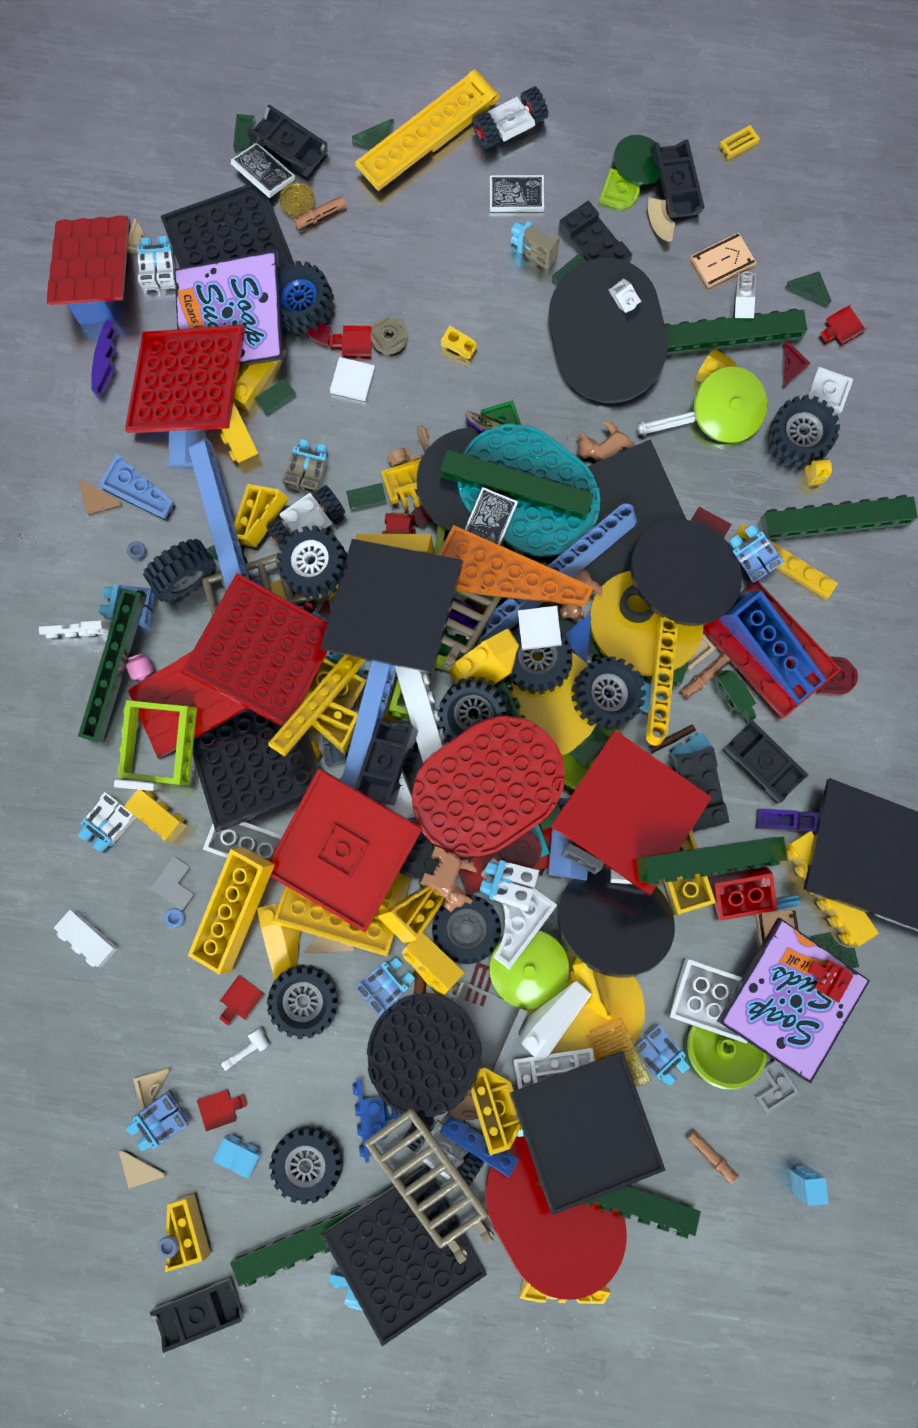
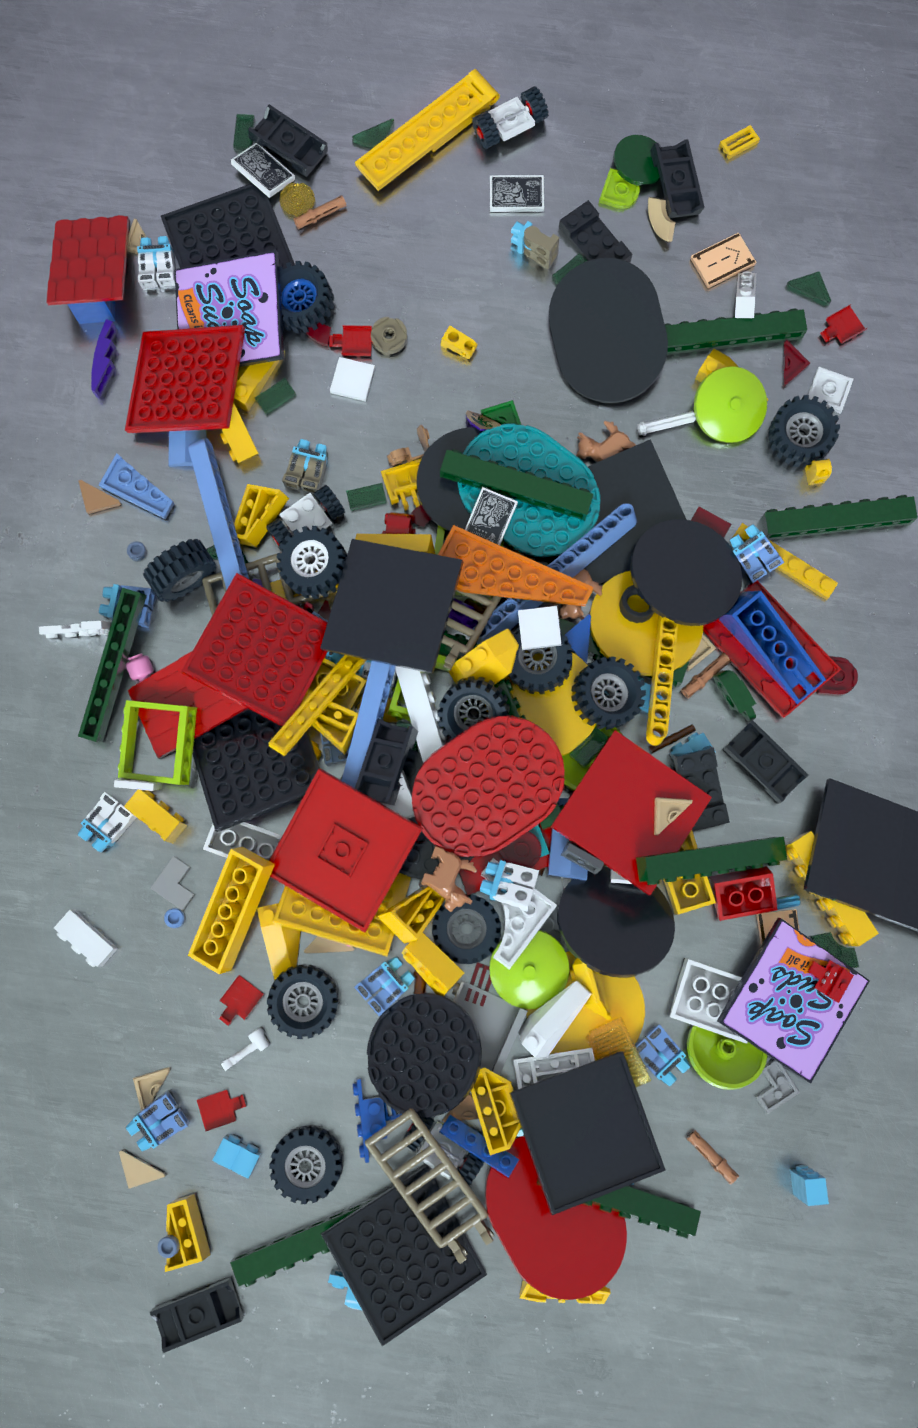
(624, 295): white brick -> none
(667, 811): none -> tan tile
(787, 820): dark purple slope -> none

